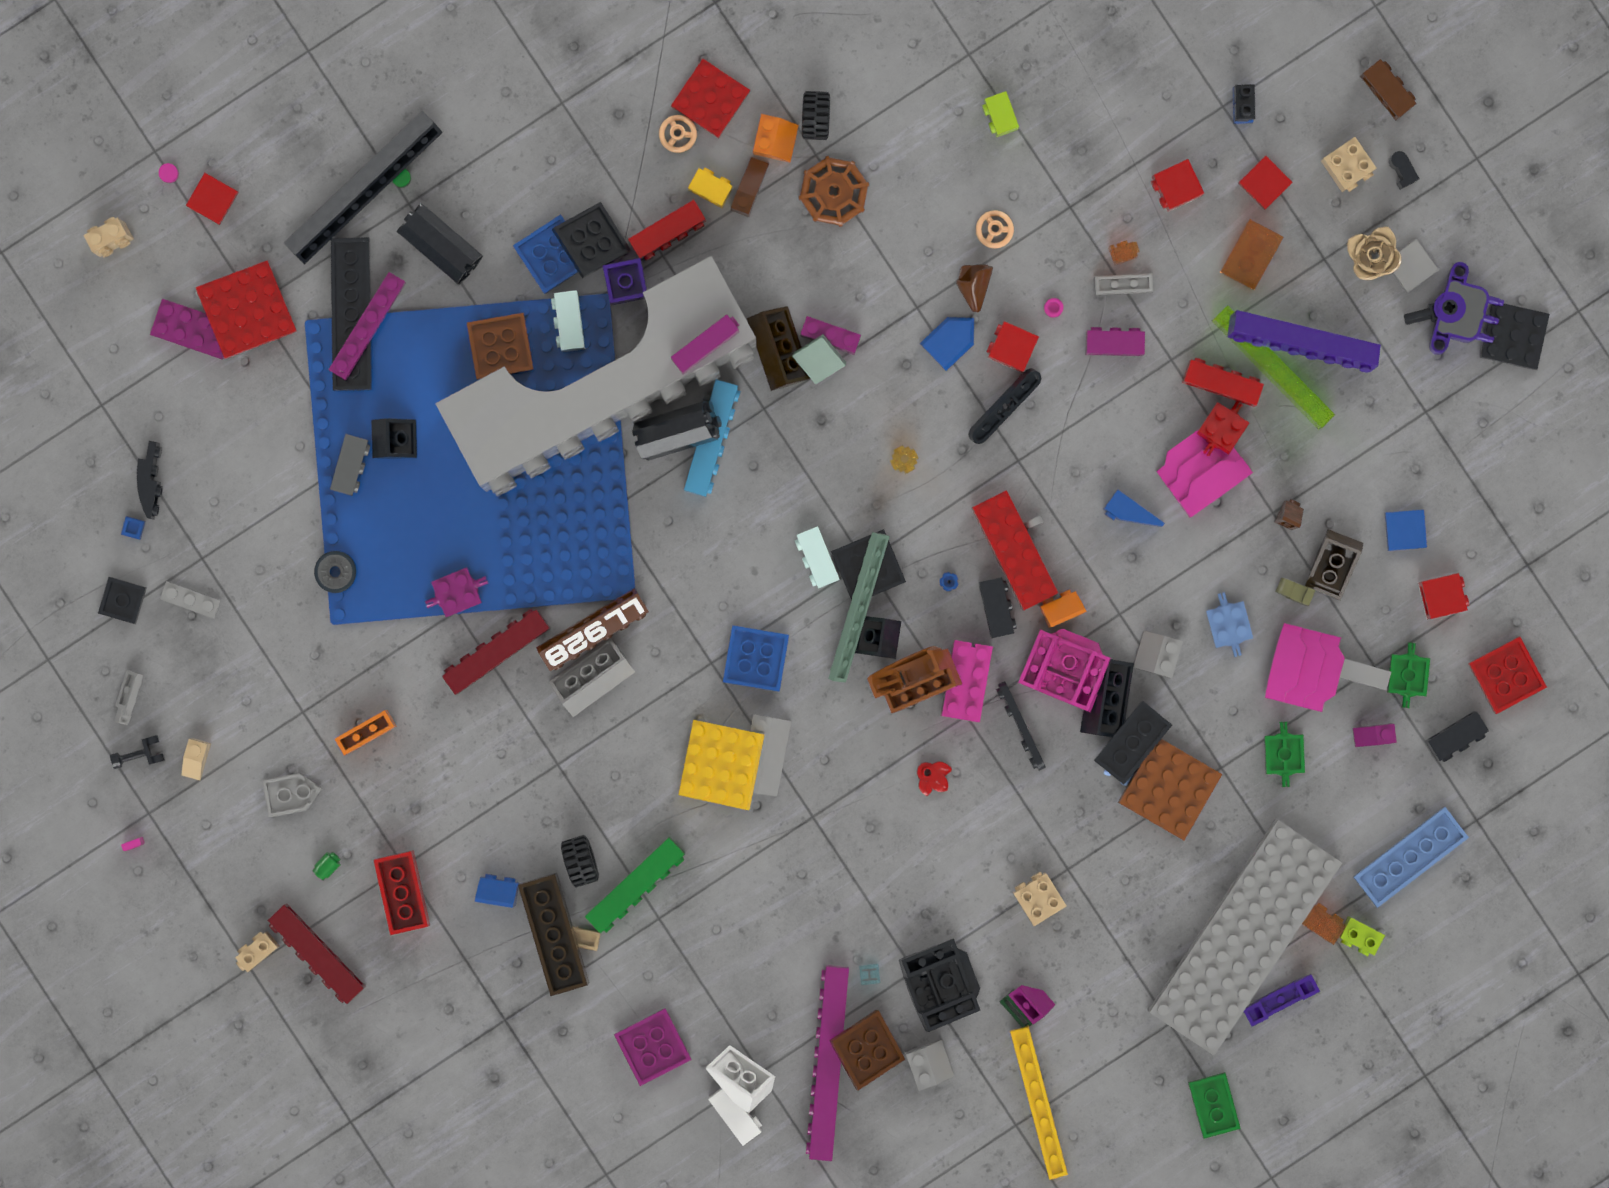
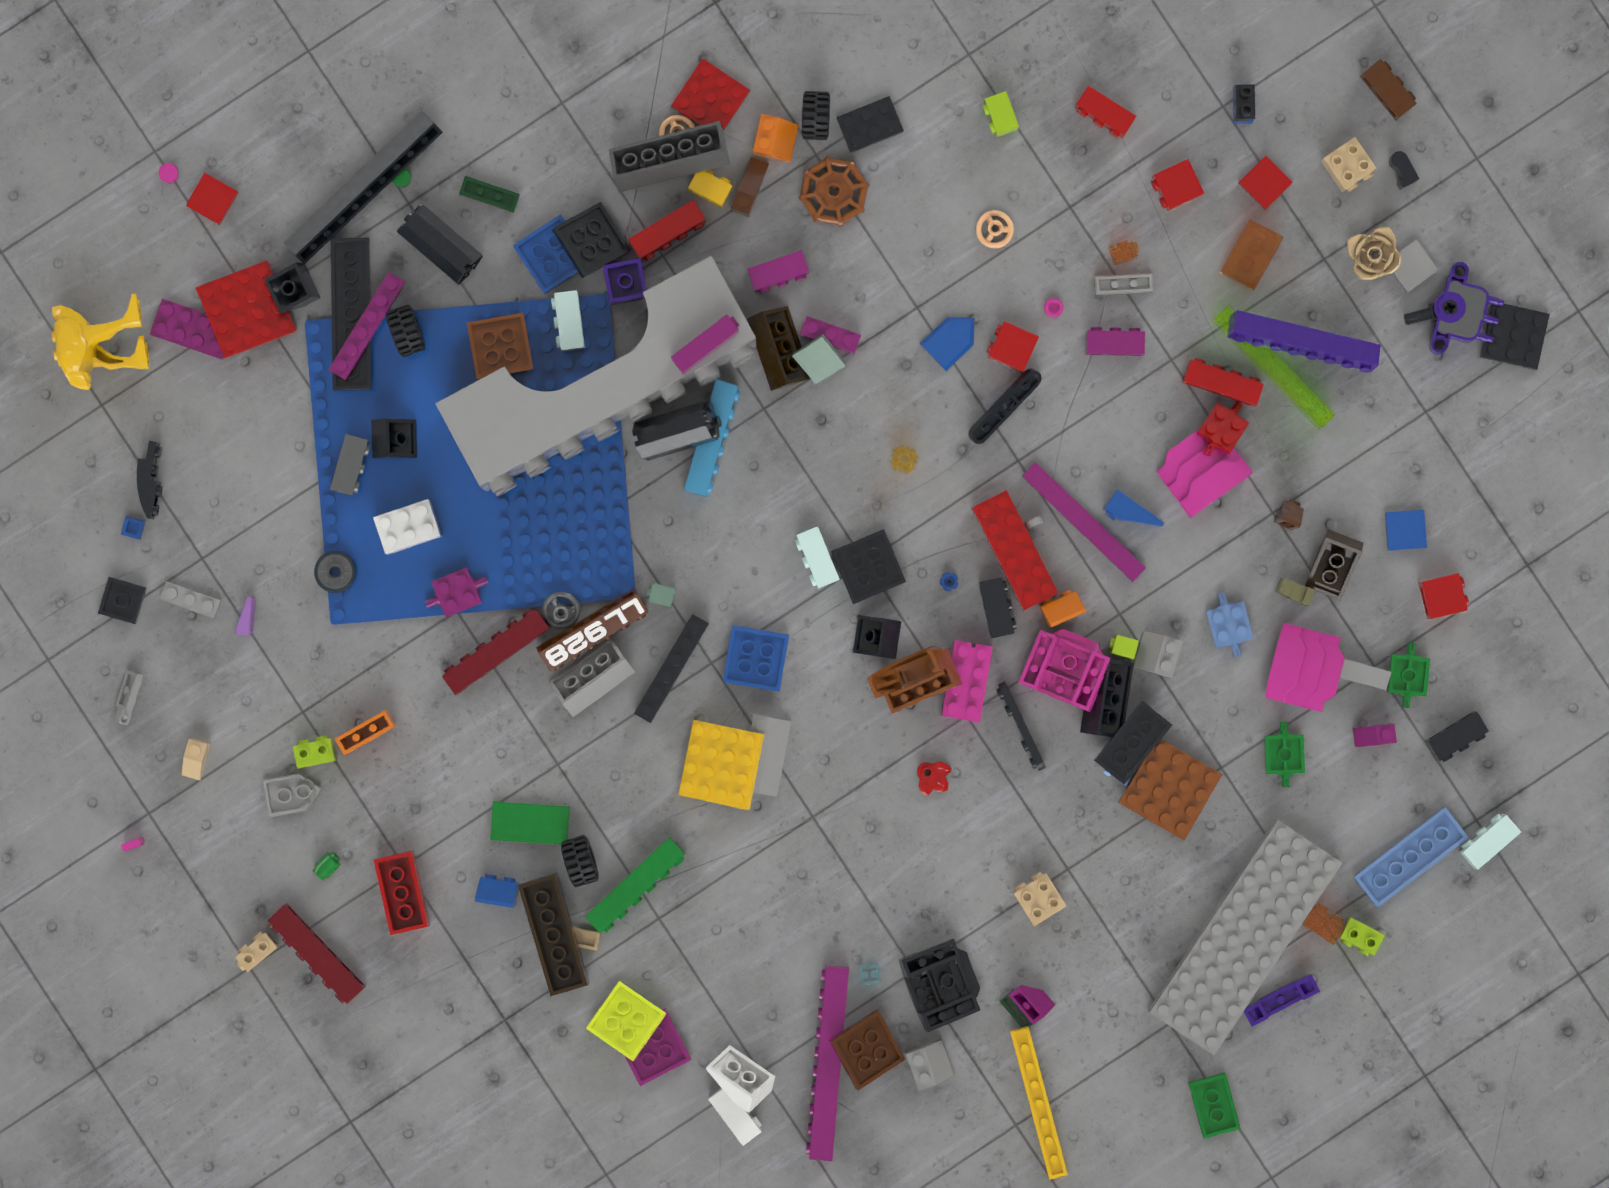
(78, 343): none -> yellow animal
(108, 237): tan brick -> none
(117, 760): black bar -> none
(246, 619): none -> medium lavender slope
(292, 288): none -> black slope
(315, 752): none -> lime brick
(405, 330): none -> black tyre
(407, 527): none -> white brick
(489, 194): none -> dark green plate
(529, 823): none -> green tile
(558, 616): none -> dark grey piece
(626, 1021): none -> neon yellow plate
(661, 594): none -> sand green brick
(669, 156): none -> dark grey brick
(671, 668): none -> black brick
(778, 272): none -> magenta brick
(858, 607): sand green plate -> none
(870, 124): none -> black plate
(974, 283): reddish brown hat -> none
(1083, 522): none -> magenta tile
(1104, 112): none -> red brick
(1123, 646): none -> lime brick
(1489, 841): none -> light aqua brick
(1507, 675): red plate -> none

